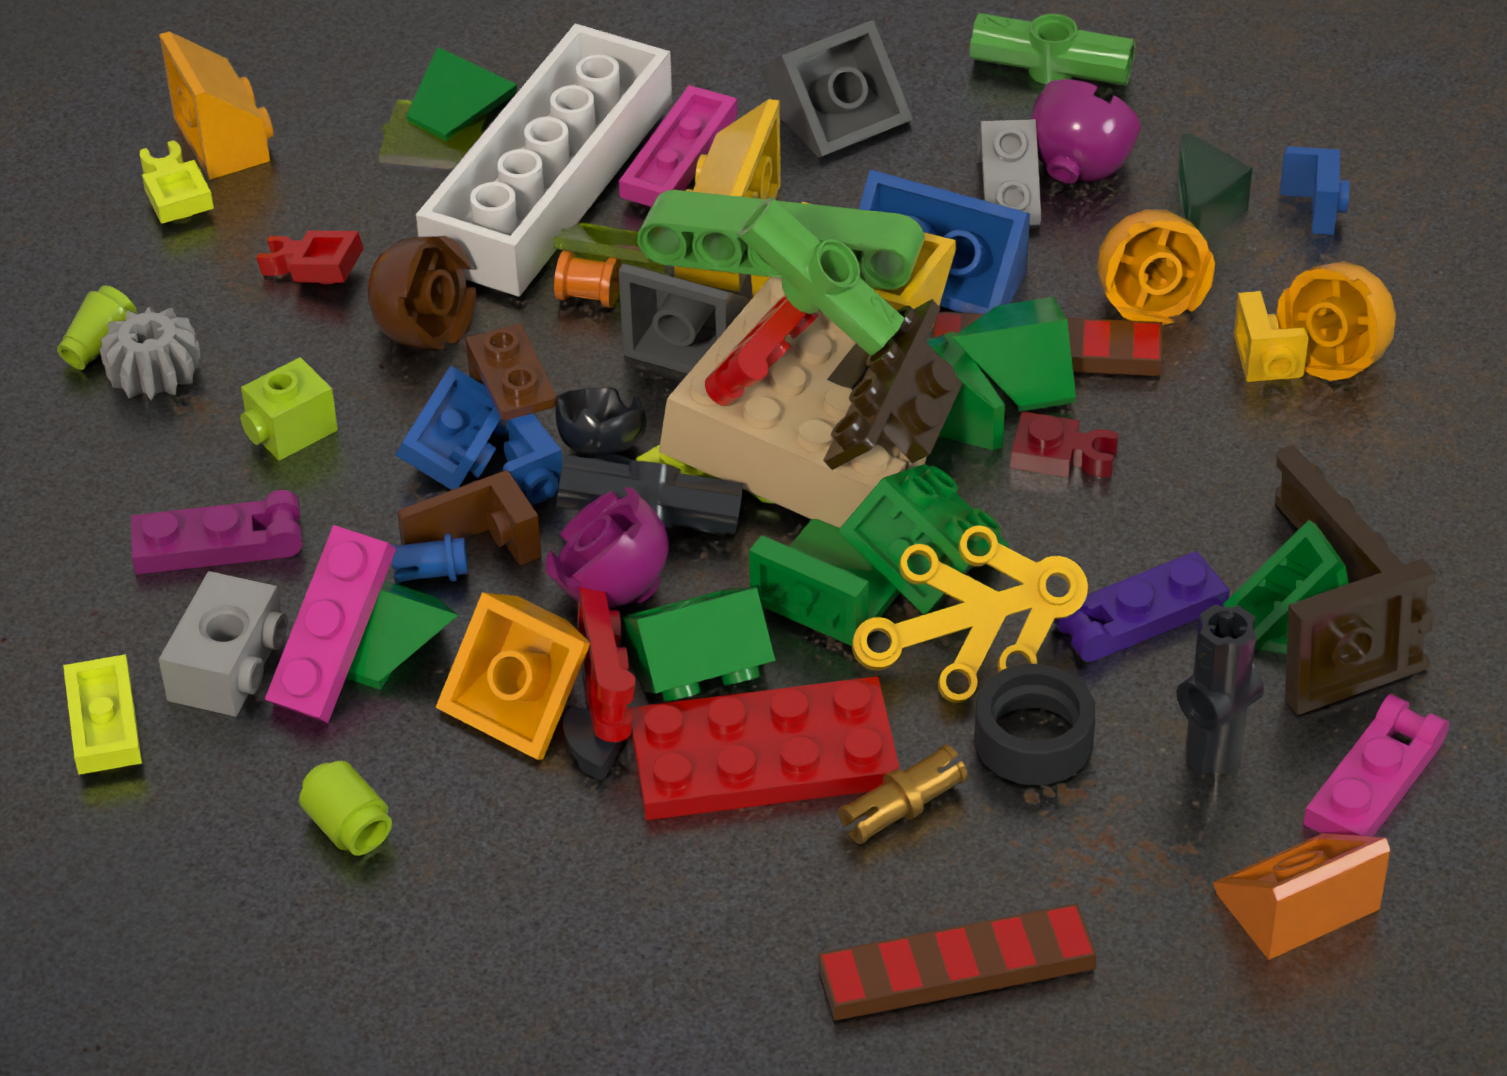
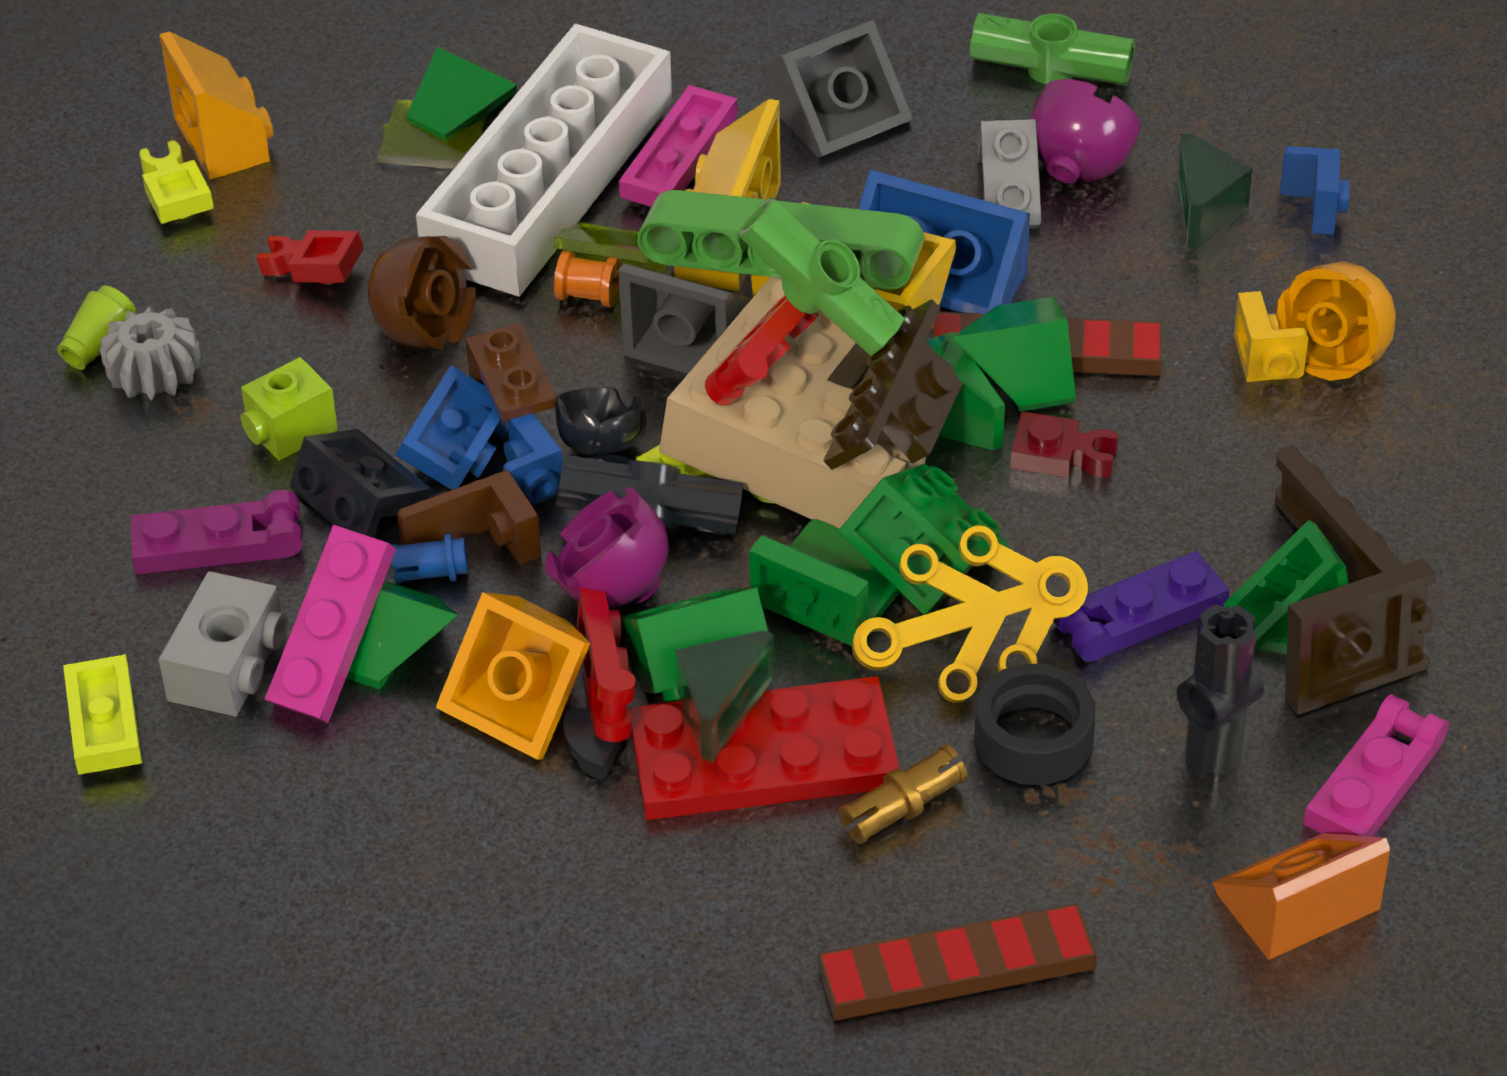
(345, 807): lime brick -> none
(353, 480): none -> black bracket
(722, 684): none -> clear green slope
(1155, 266): light orange cylinder -> none

